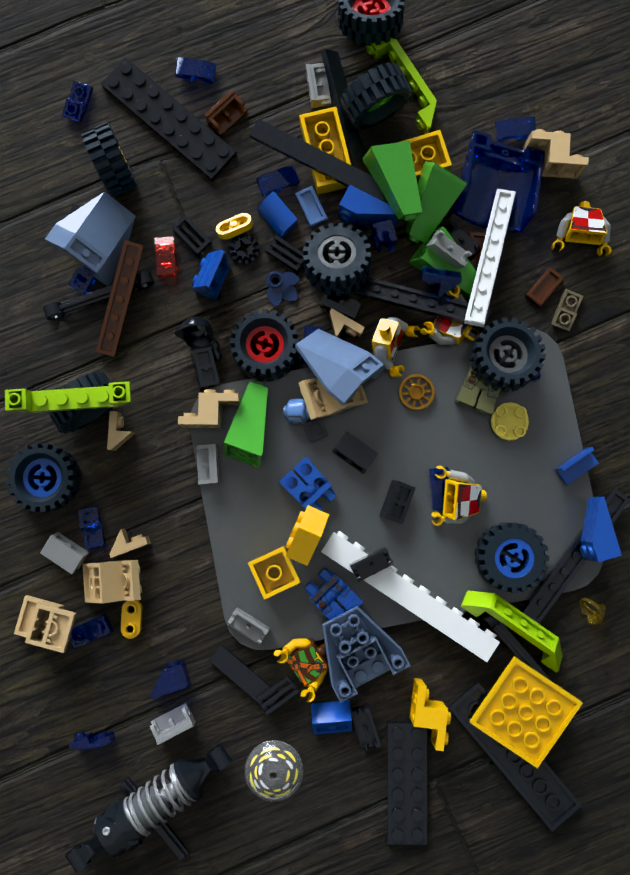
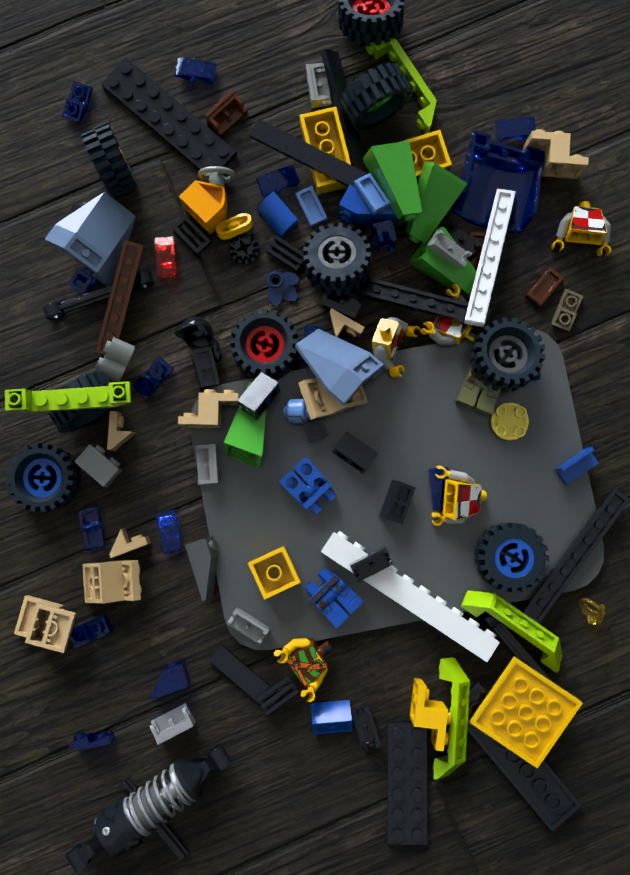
(64, 552): light grey hinge -> none
(98, 465): none -> light grey brick
(116, 359): none -> light grey brick
(133, 619): yellow plate -> none
(153, 377): none -> clear blue slope
(168, 531): none -> clear blue slope
(203, 559): none -> dark grey slope
(208, 200): none -> light orange piece
(212, 274): blue slope -> none
(259, 395): none -> hinge
(277, 758): clear dish -> none
(306, 535): yellow brick -> none
(359, 652): sand blue wedge -> none
(372, 193): none -> medium blue tile
(416, 392): pearl gold wheel -> none
(446, 279): clear blue slope -> none
(452, 671): none -> lime slope
(598, 533): blue slope -> none

